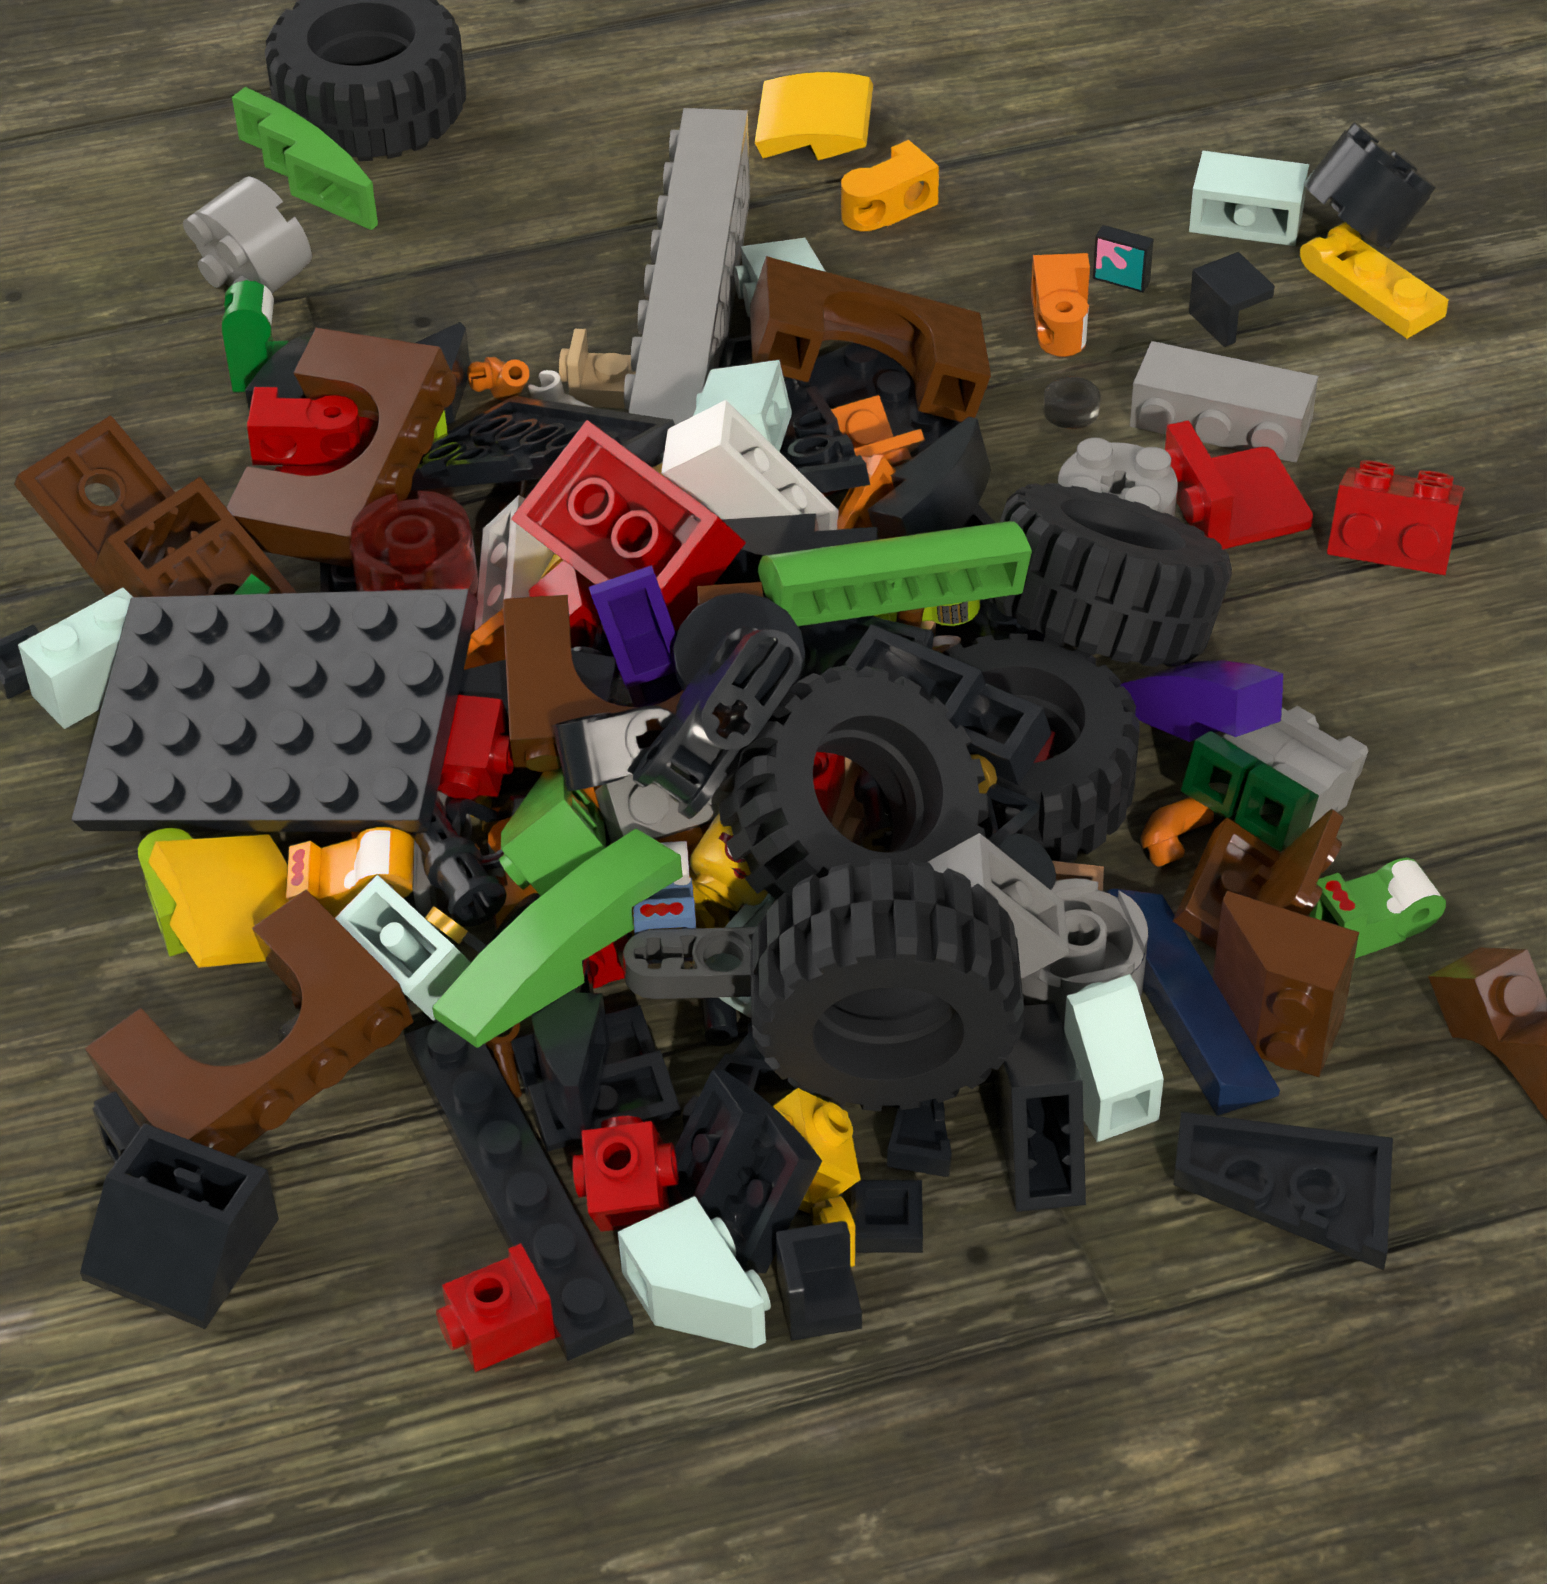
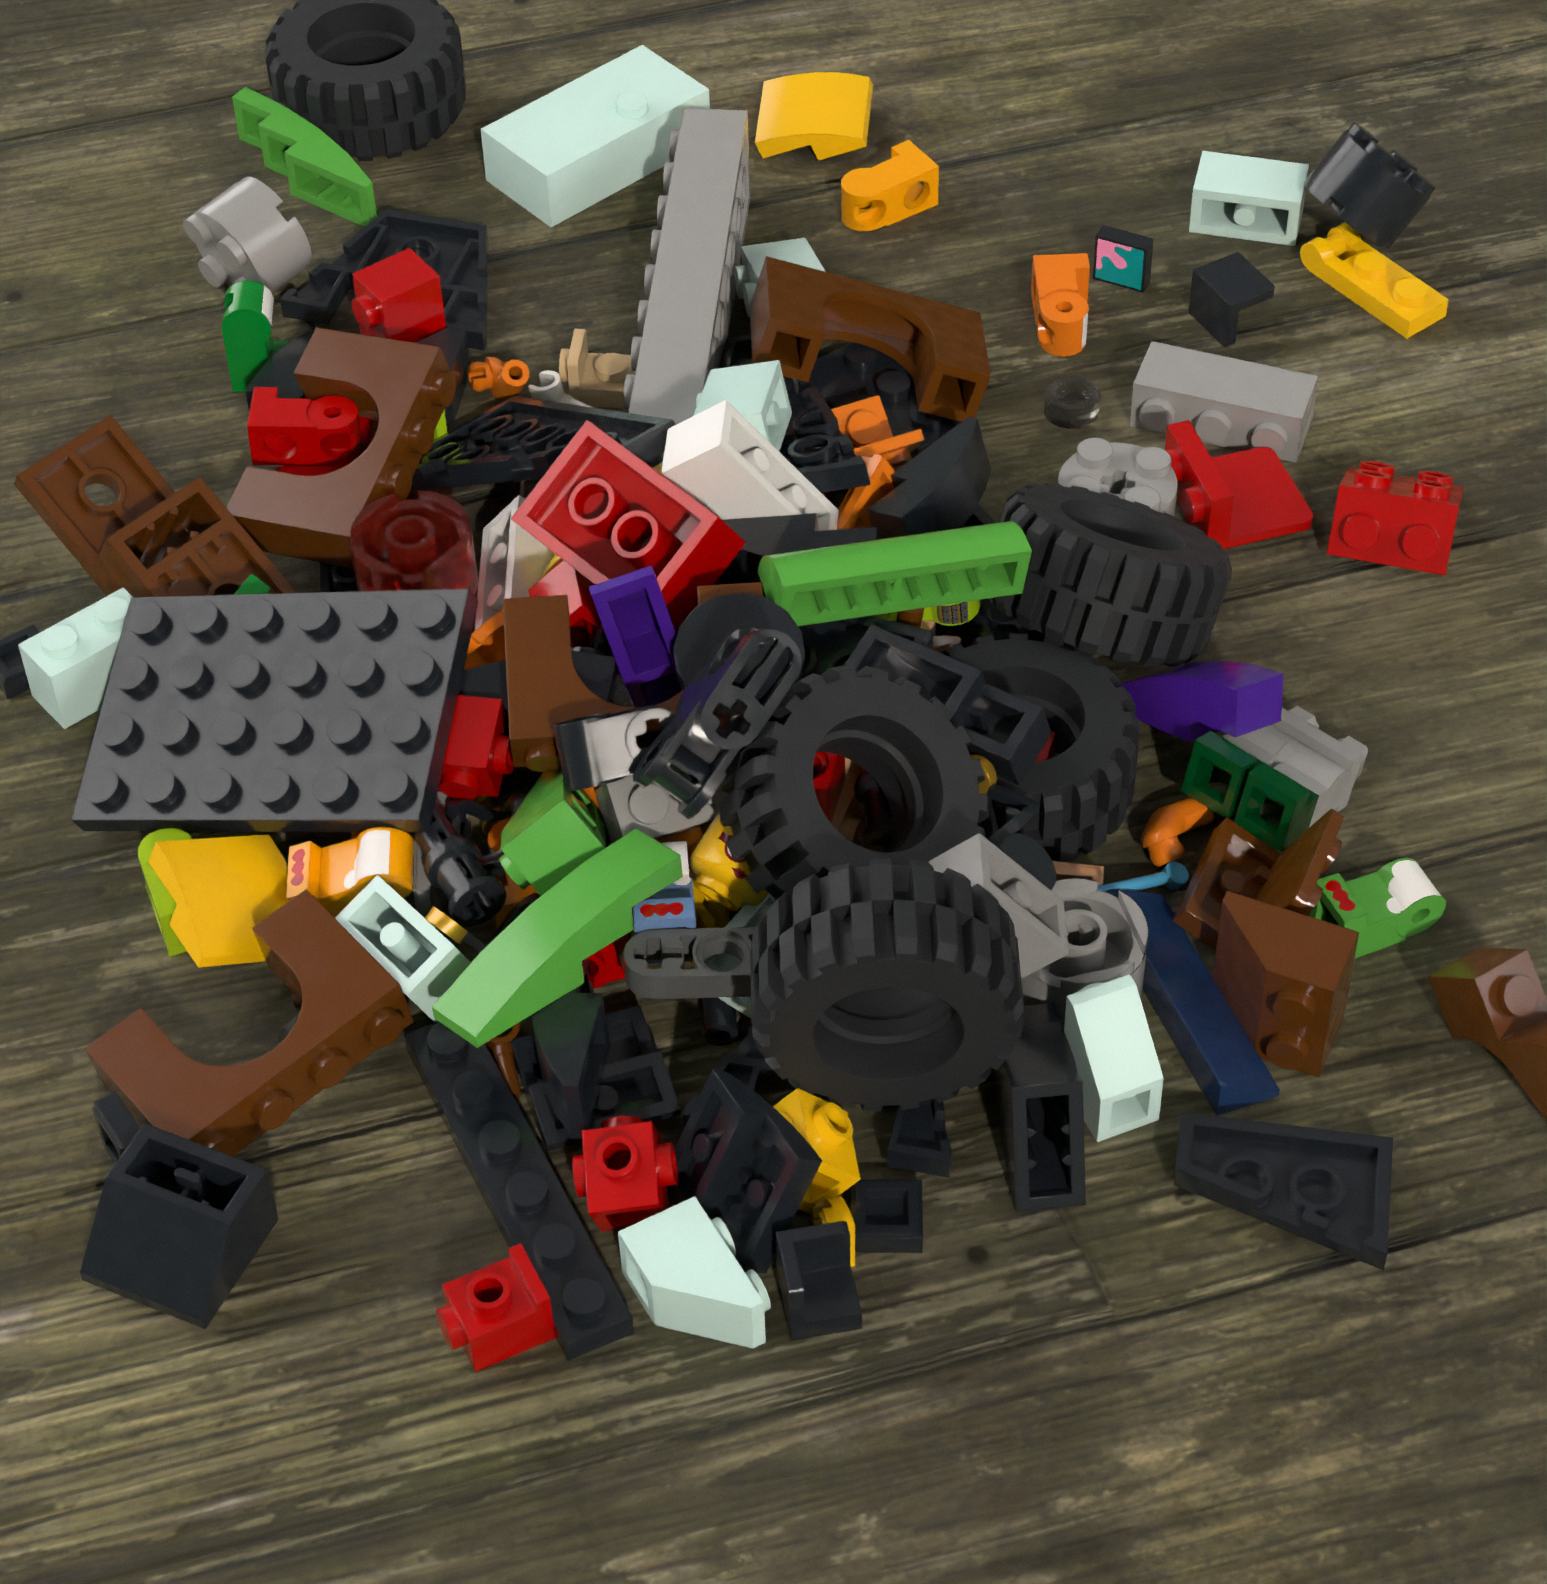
(399, 298): none -> red brick
(448, 246): none -> black wing
(590, 135): none -> light aqua brick
(1173, 876): none -> dark azure hinge

